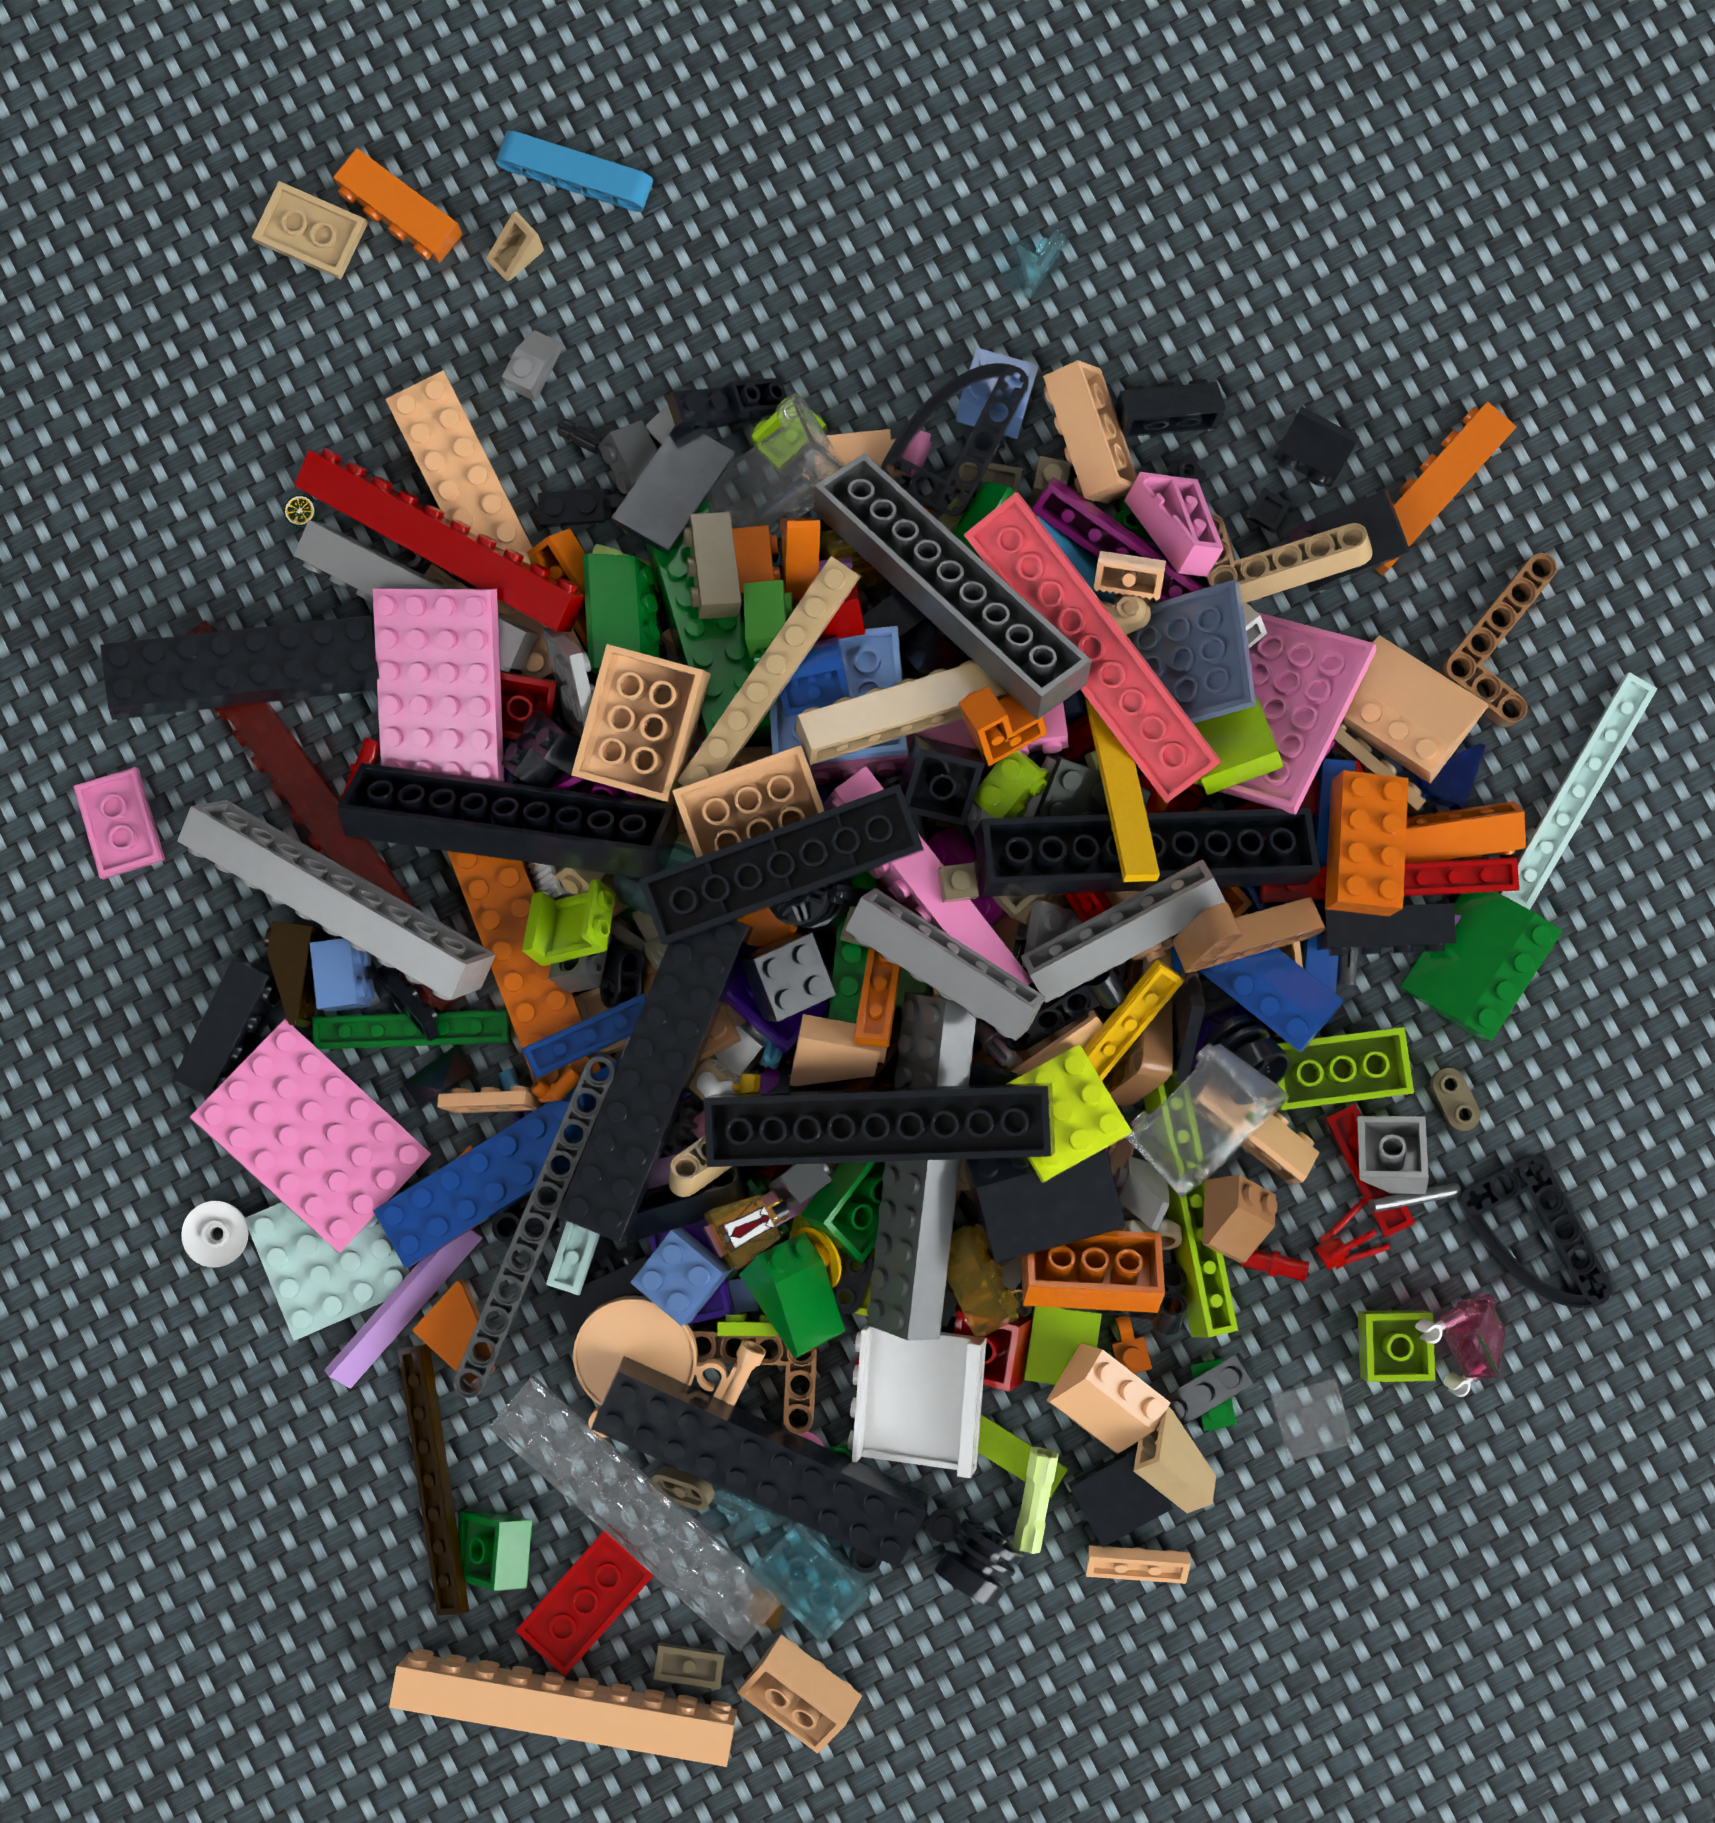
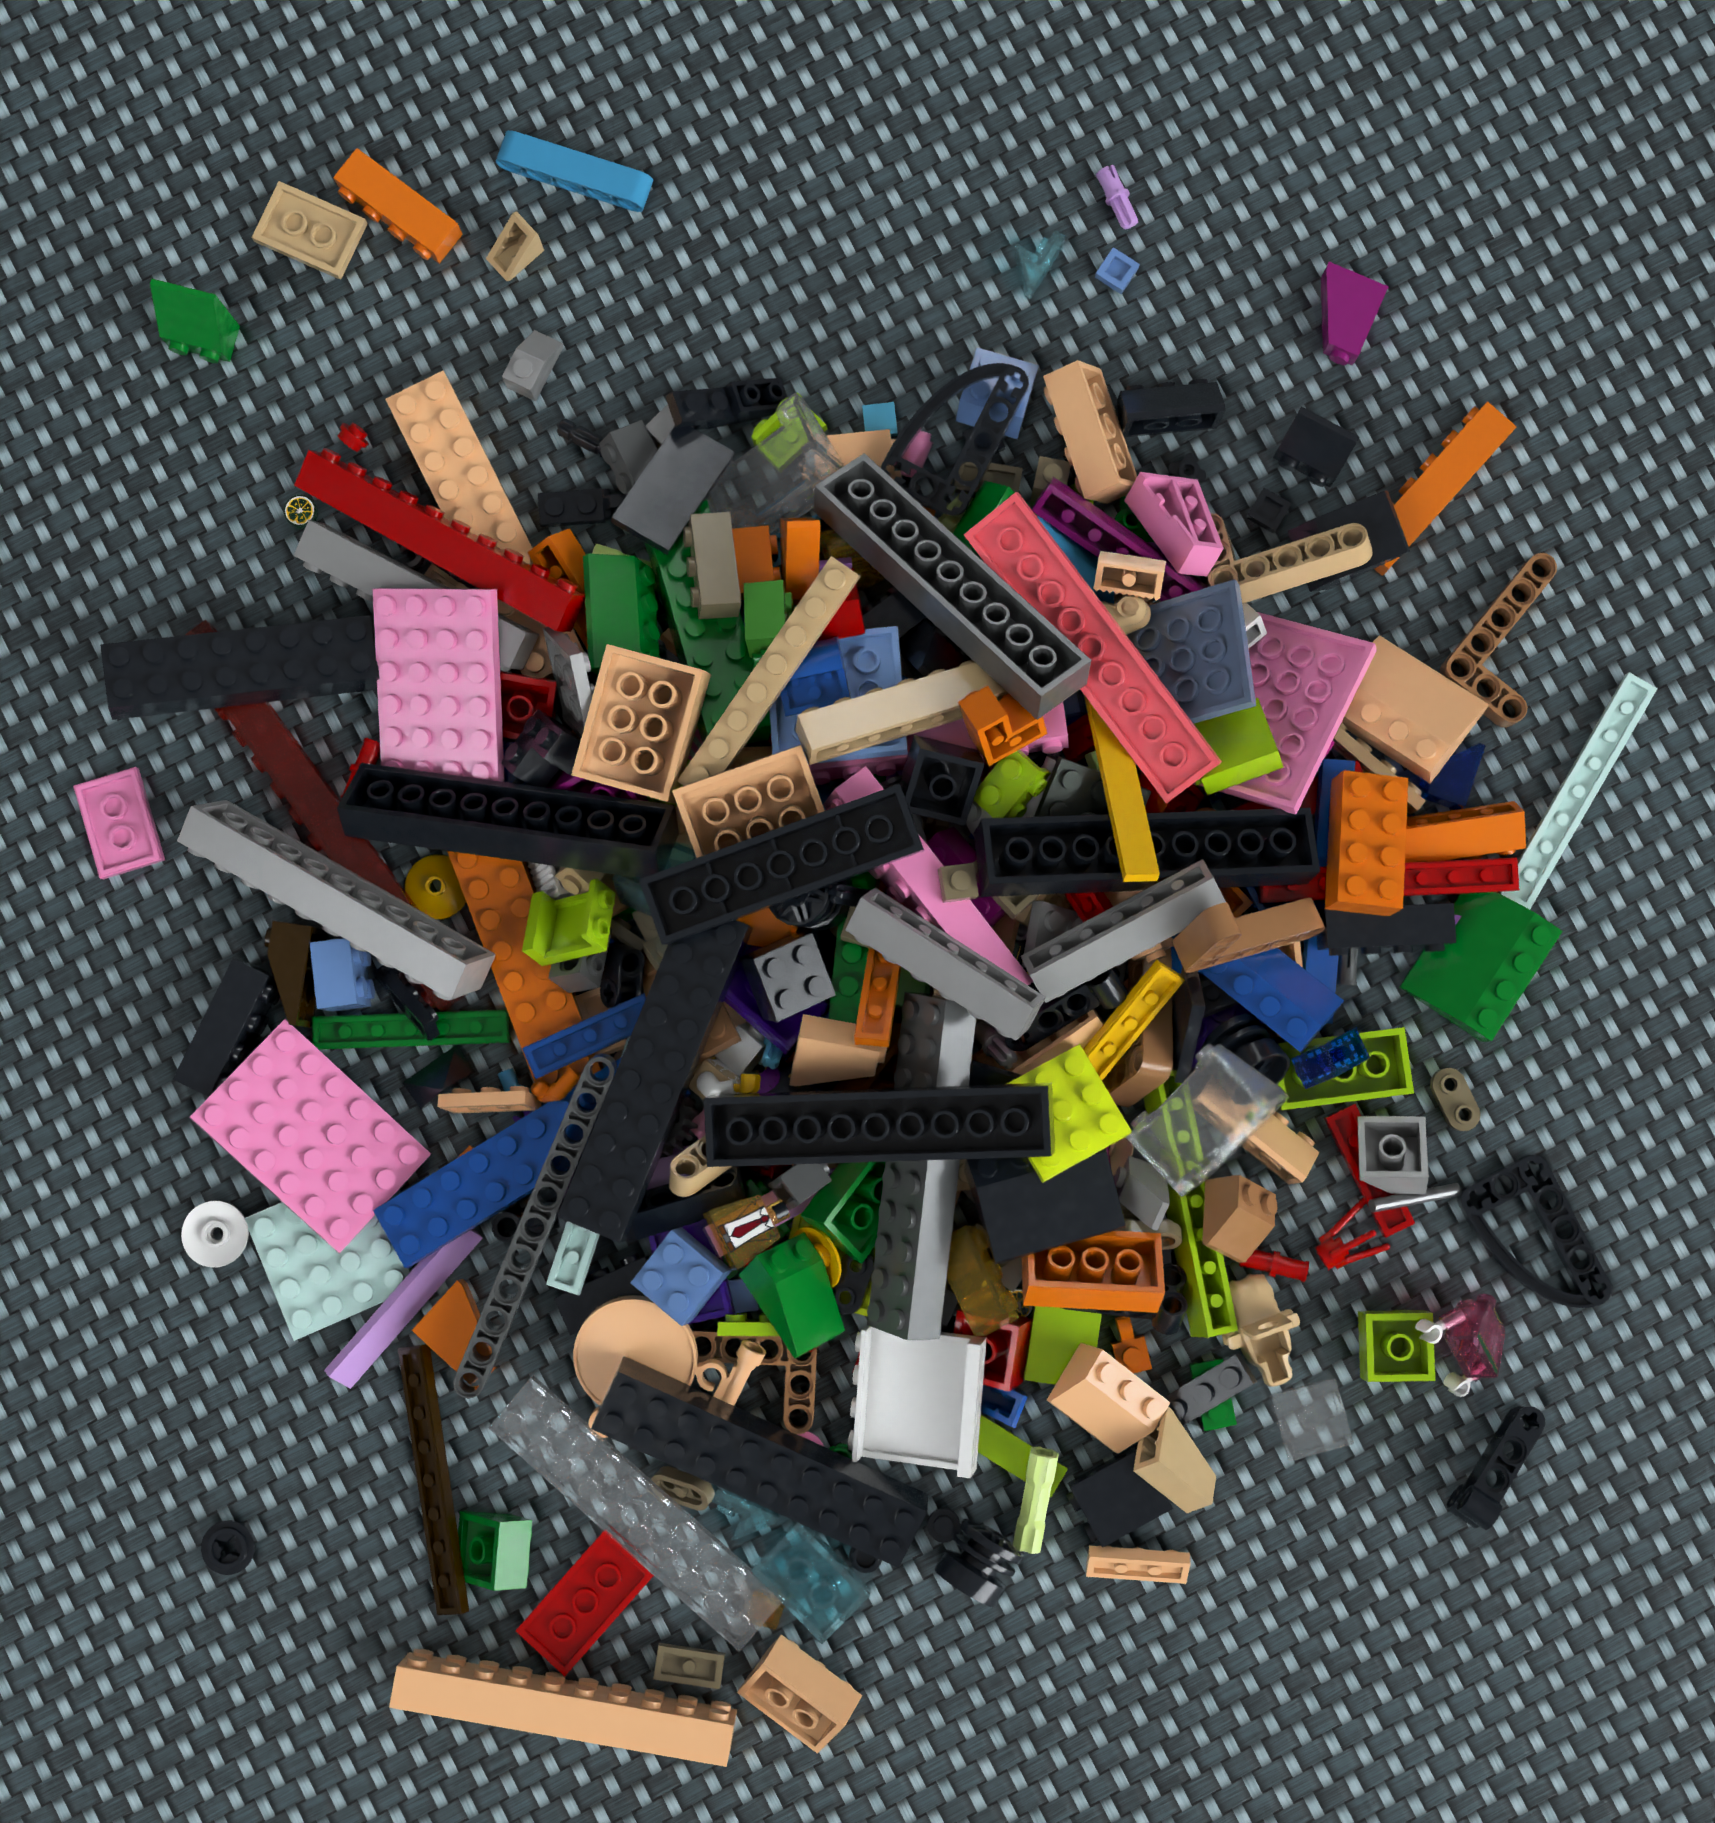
(193, 321): none -> green slope
(213, 1550): none -> black gear
(353, 436): none -> red plate
(435, 904): none -> yellow dish
(880, 417): none -> medium azure tile
(1003, 1405): none -> blue slope
(1117, 196): none -> lavender axle
(1117, 270): none -> medium blue plate
(1261, 1328): none -> tan piece
(1330, 1058): none -> clear blue slope
(1347, 311): none -> magenta slope
(1475, 1500): none -> black piece

